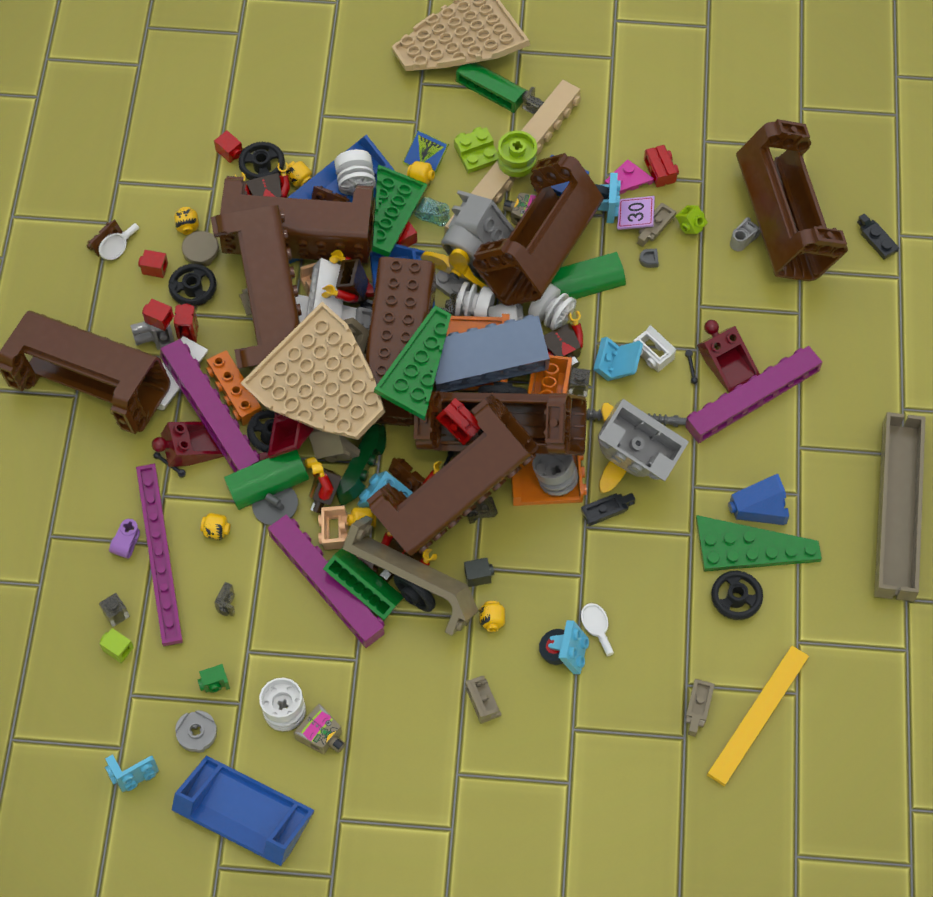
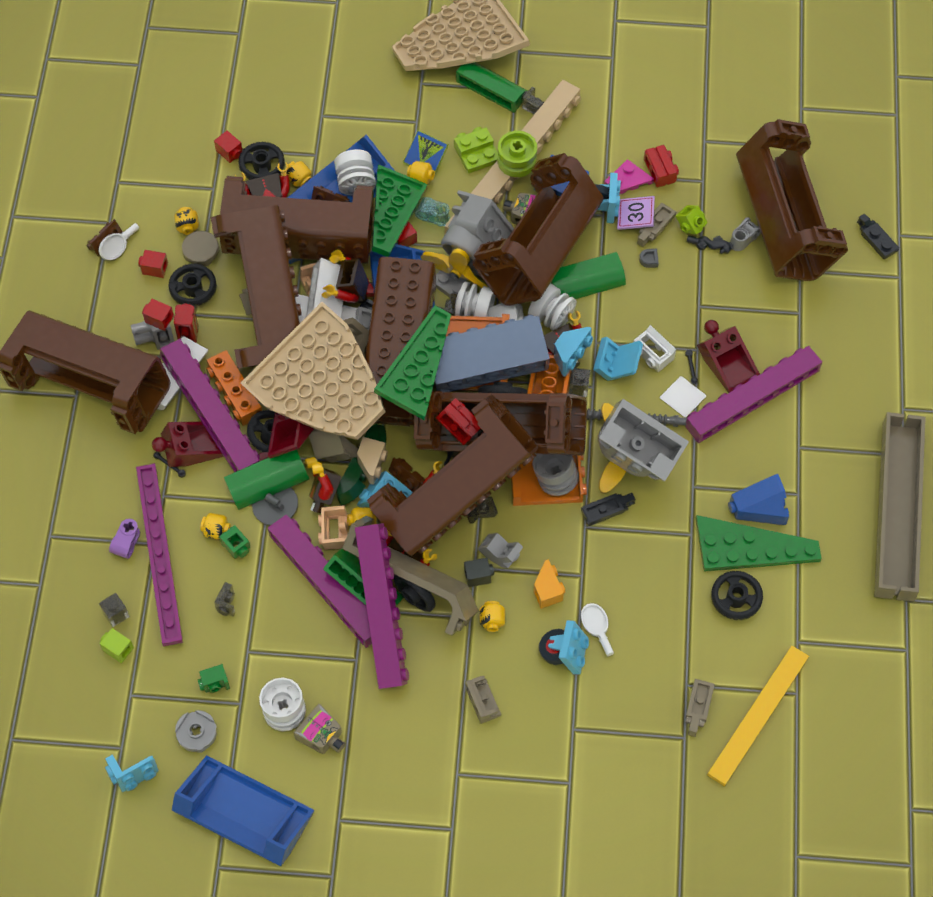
(235, 537): none -> green brick
(370, 457): none -> tan slope
(381, 605): none -> magenta brick
(499, 550): none -> light grey brick
(547, 587): none -> light orange slope
(571, 347): none -> medium azure slope
(683, 396): none -> white sticker
(717, 243): none -> black animal

